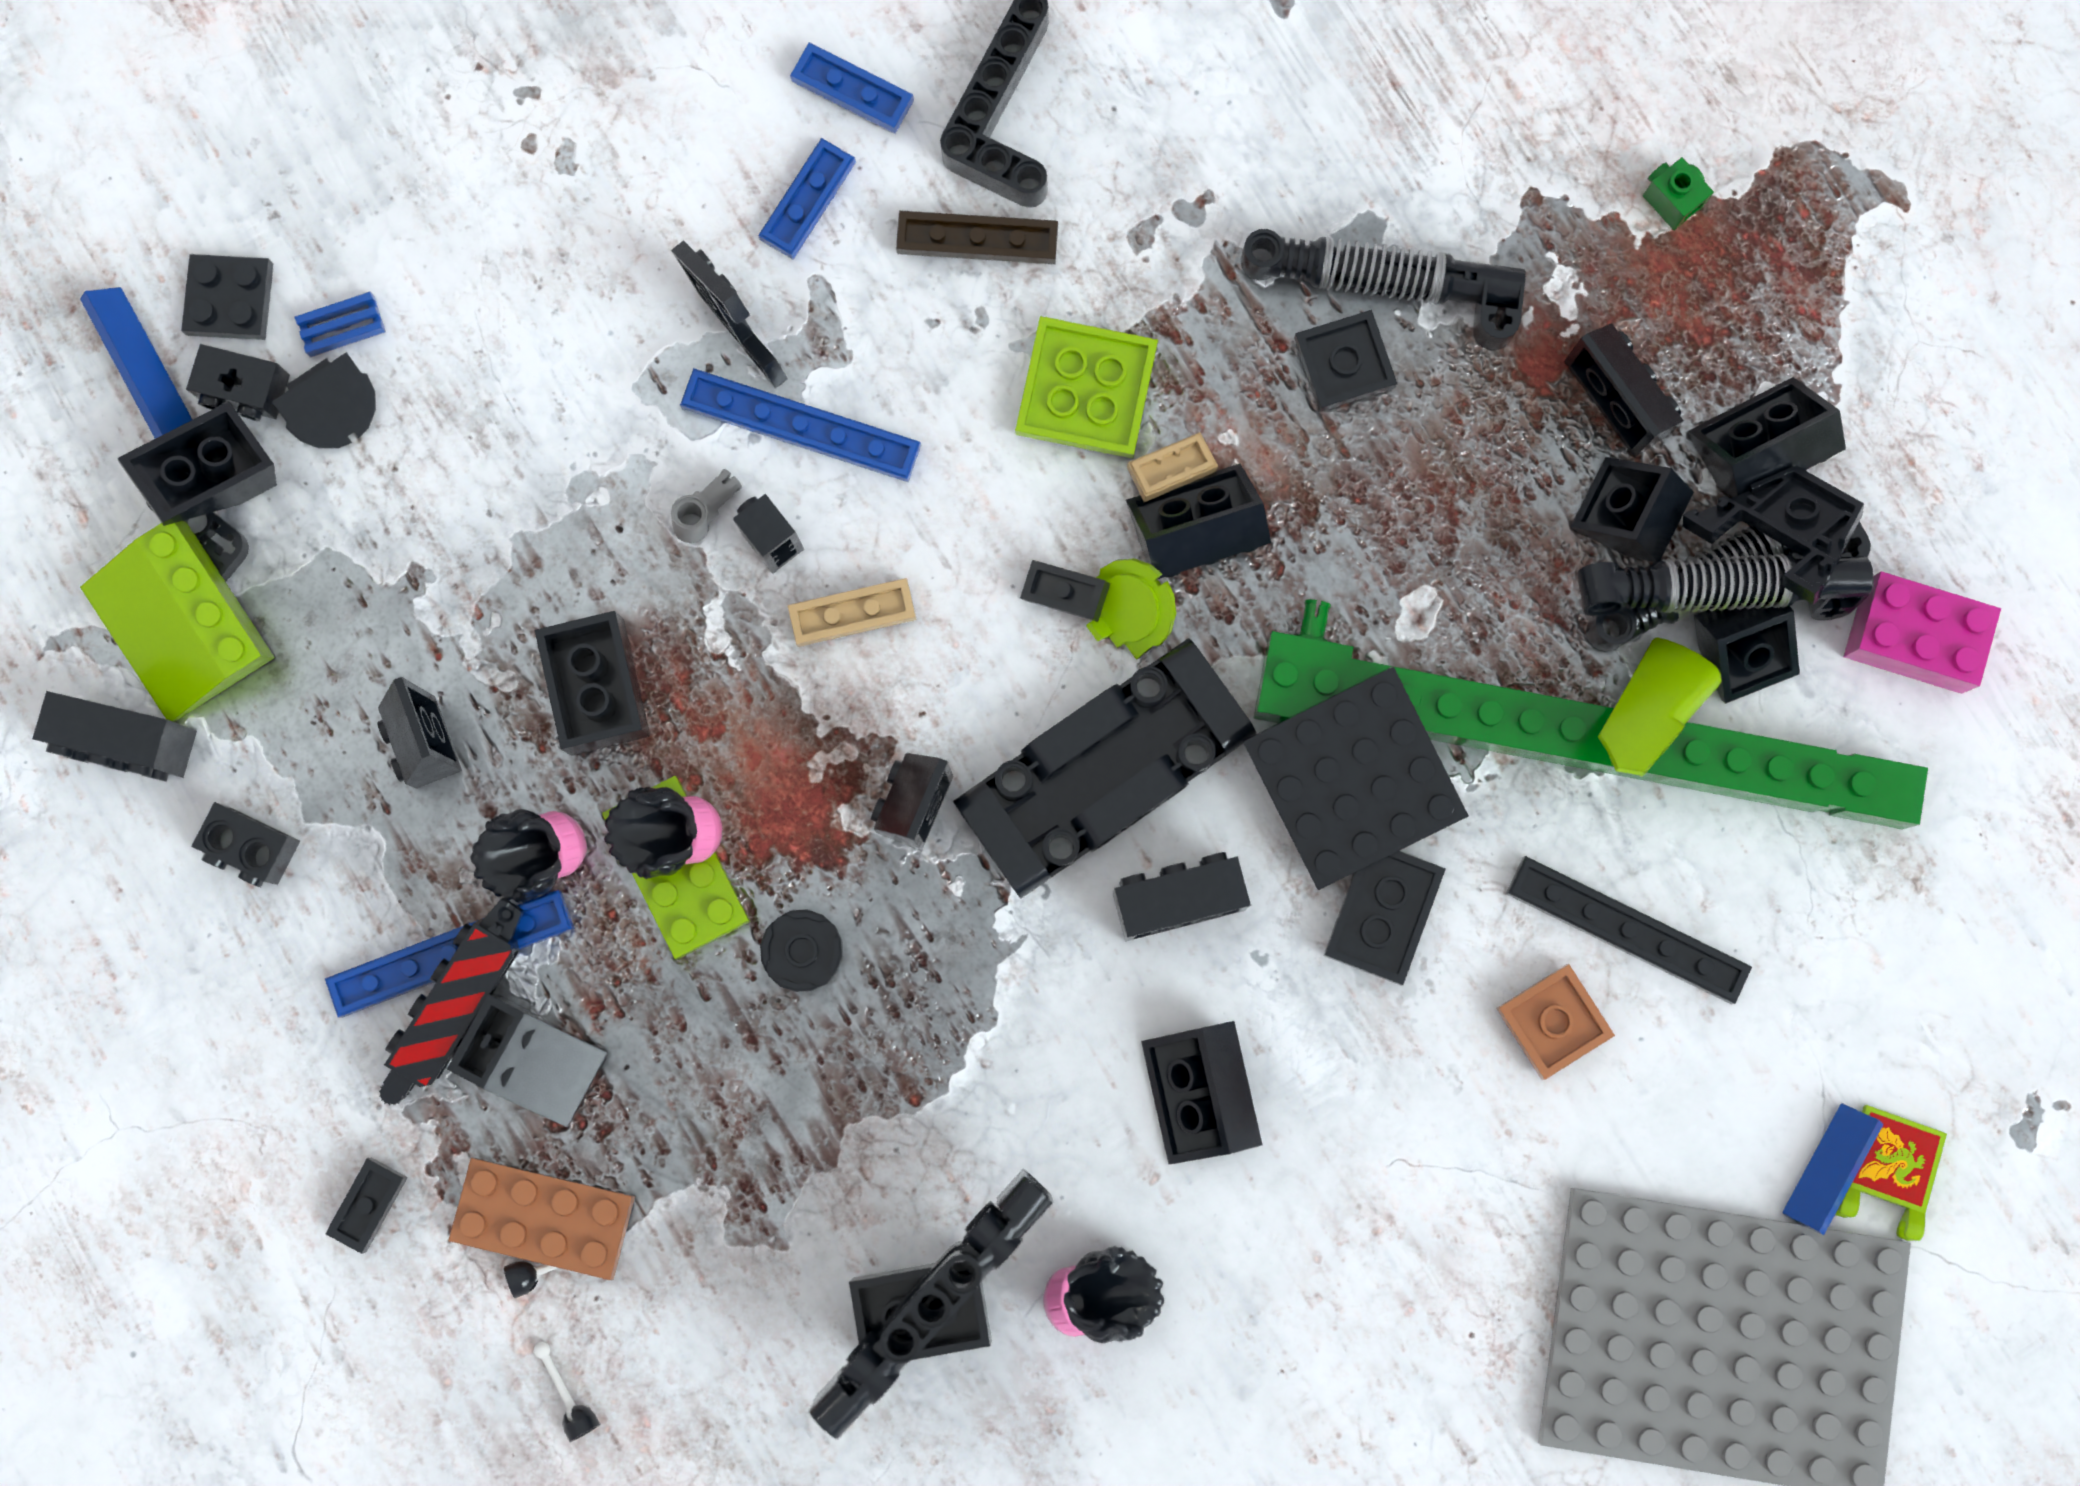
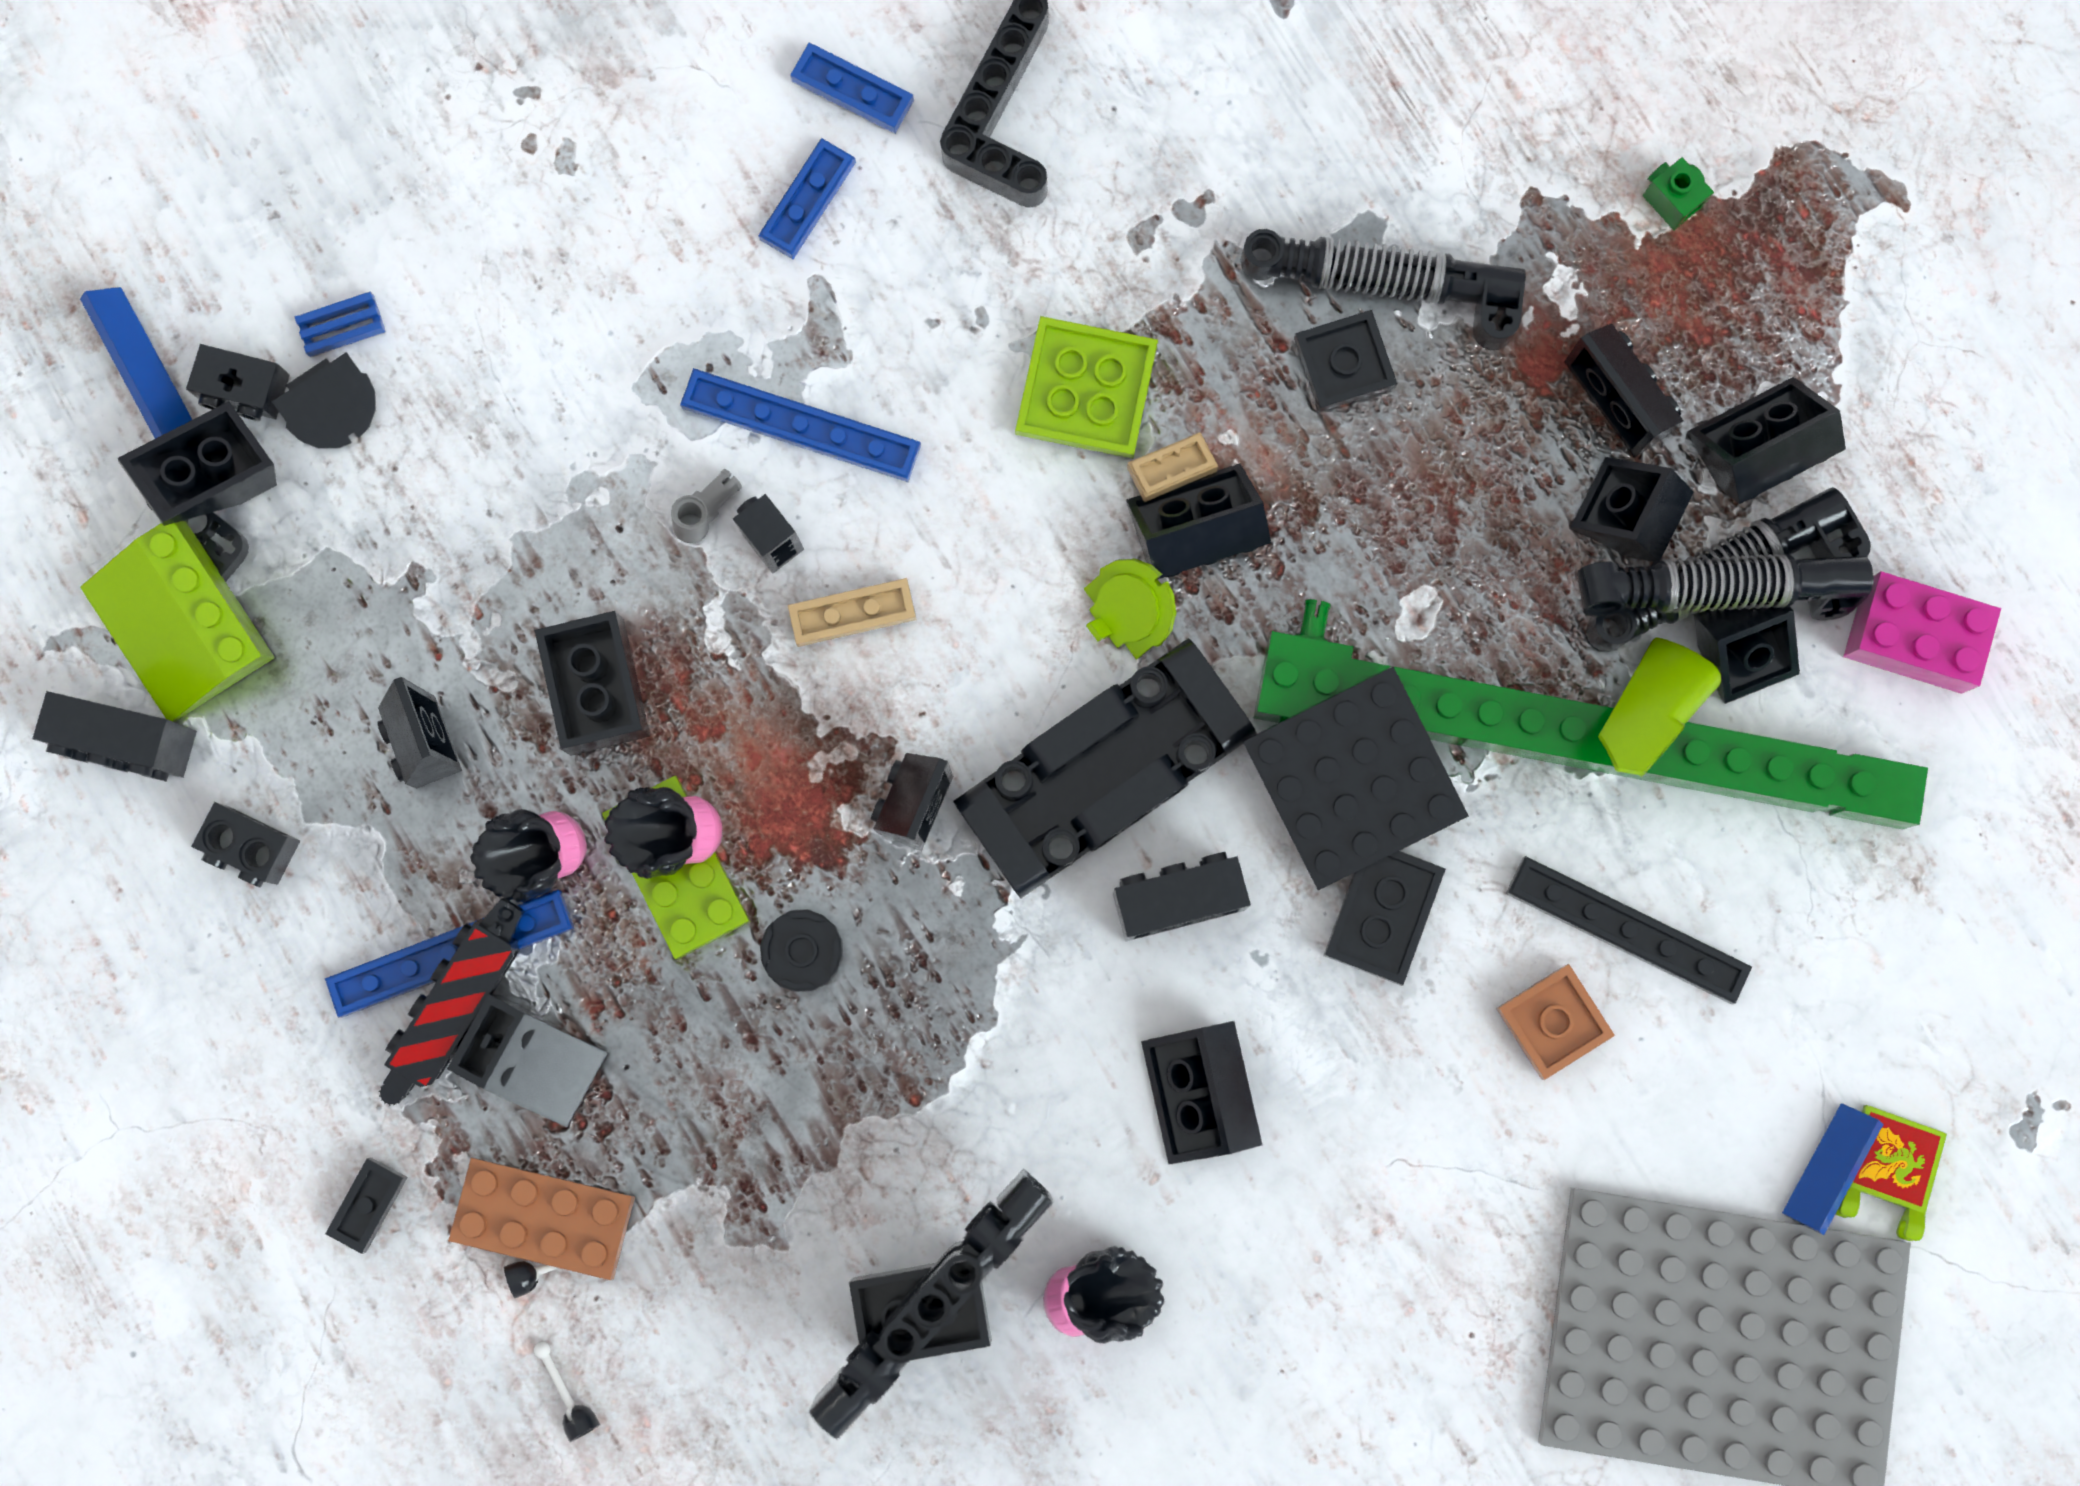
(227, 297): black plate -> none
(728, 308): black wing -> none
(977, 237): dark brown plate -> none
(1065, 590): black plate -> none
(1797, 513): black wing -> none

